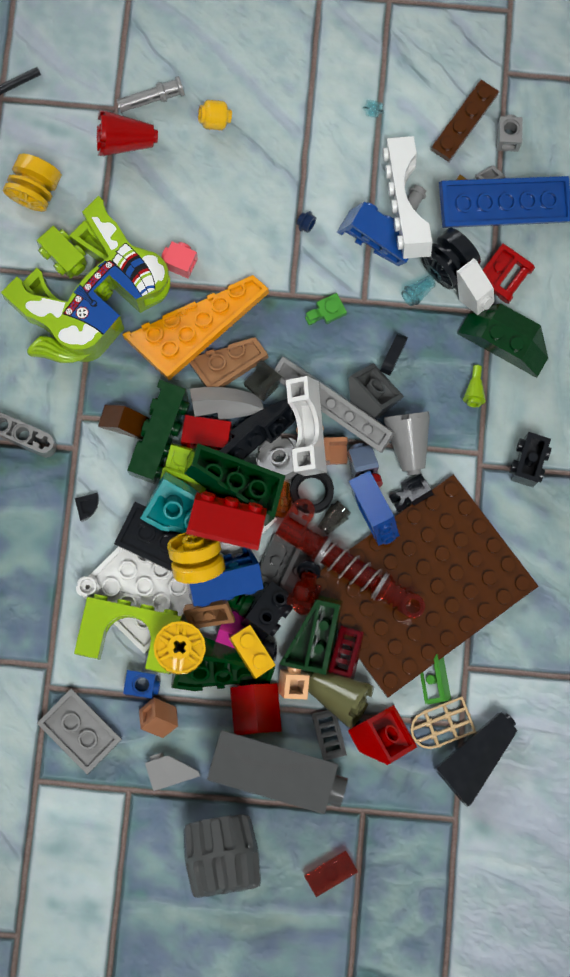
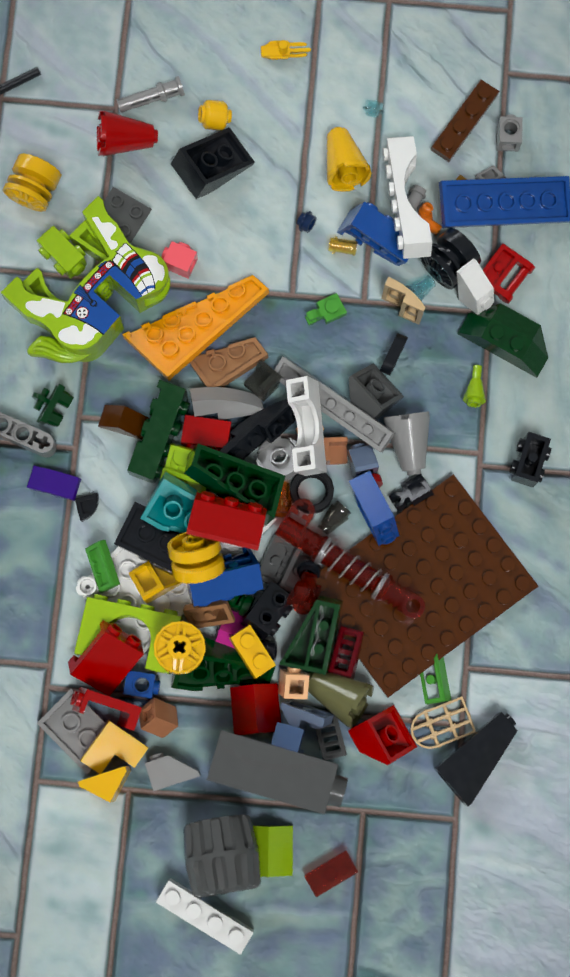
(54, 483): none -> dark purple slope
(58, 396): none -> dark green hips
(102, 566): none -> bright green plate
(107, 658): none -> red panel
(107, 784): none -> yellow slope
(110, 742): none -> yellow tile
(126, 212): none -> dark grey hinge
(129, 712): none -> red panel
(152, 581): none -> yellow slope
(205, 917): none -> white arch
(211, 162): none -> black slope
(275, 849): none -> lime slope
(281, 50): none -> yellow piece
(288, 737): none -> medium blue panel
(301, 715): none -> sand blue slope
(342, 246): none -> clear yellow pin
(345, 161): none -> yellow cone
(401, 296): none -> tan slope
(425, 212): none -> orange arm

